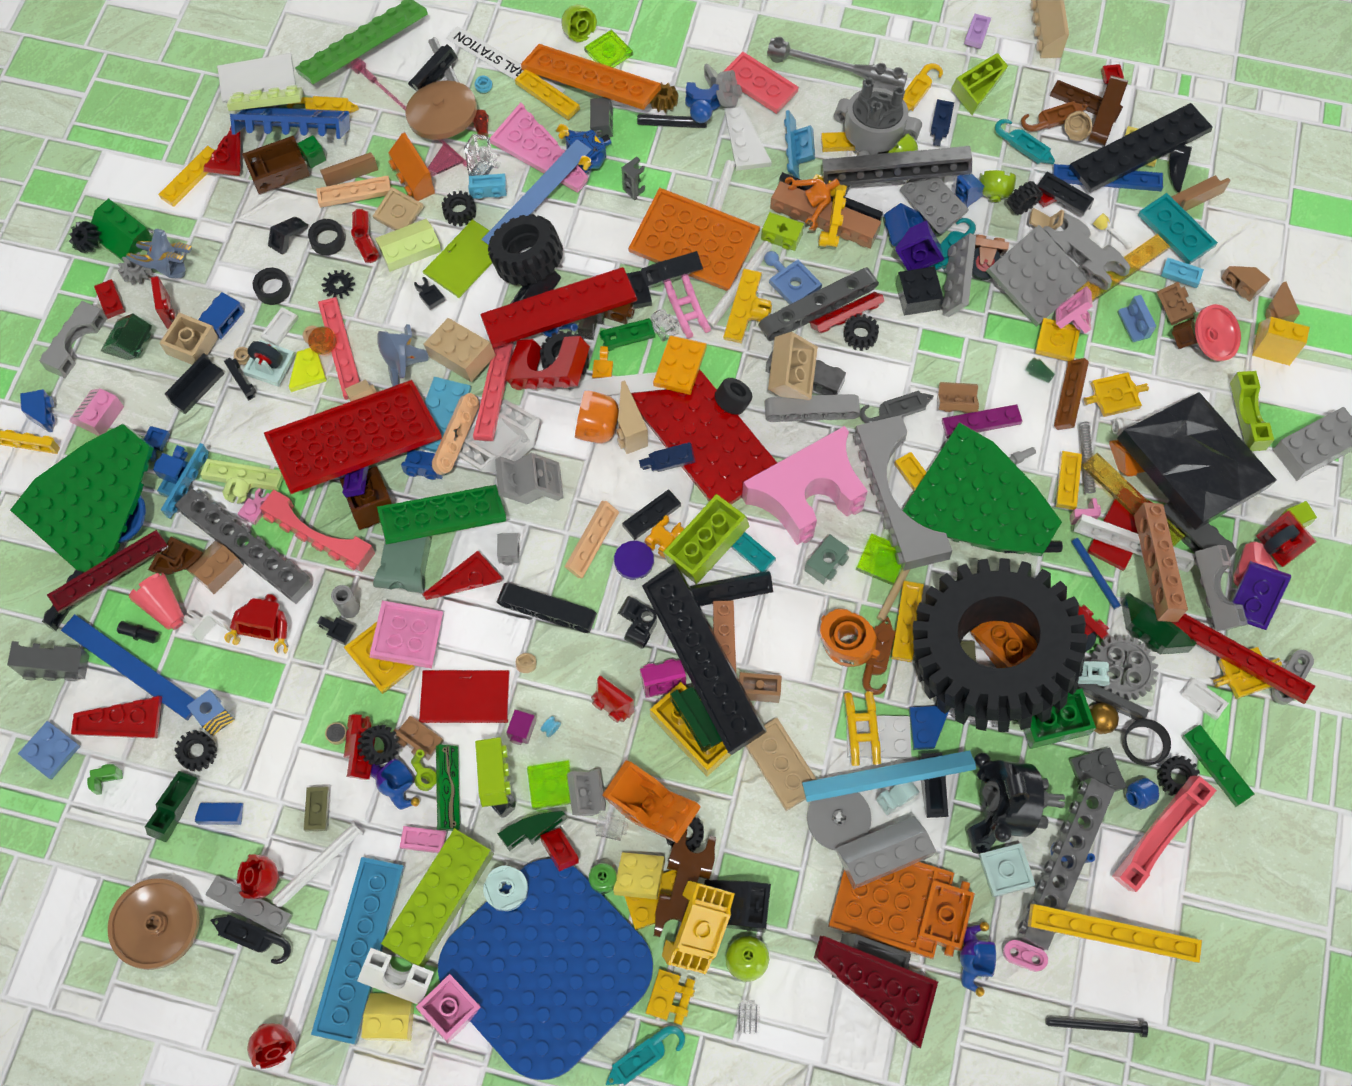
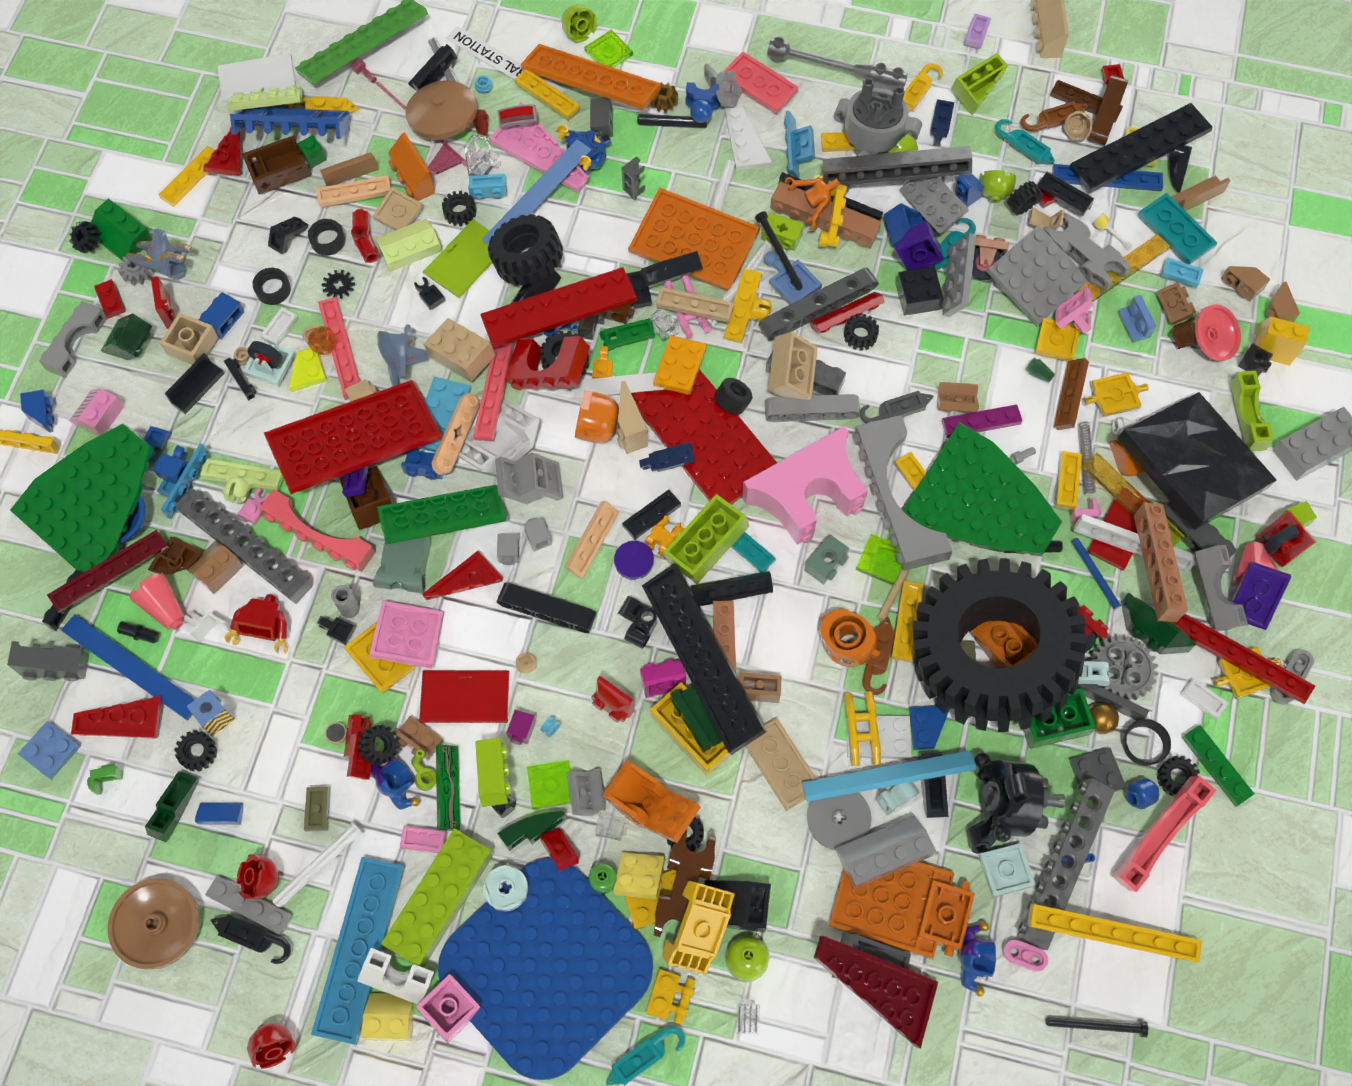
(517, 115): none -> slope
(537, 533): none -> light grey brick
(695, 304): none -> tan plate
(762, 218): none -> black bar
(1256, 353): none -> black brick

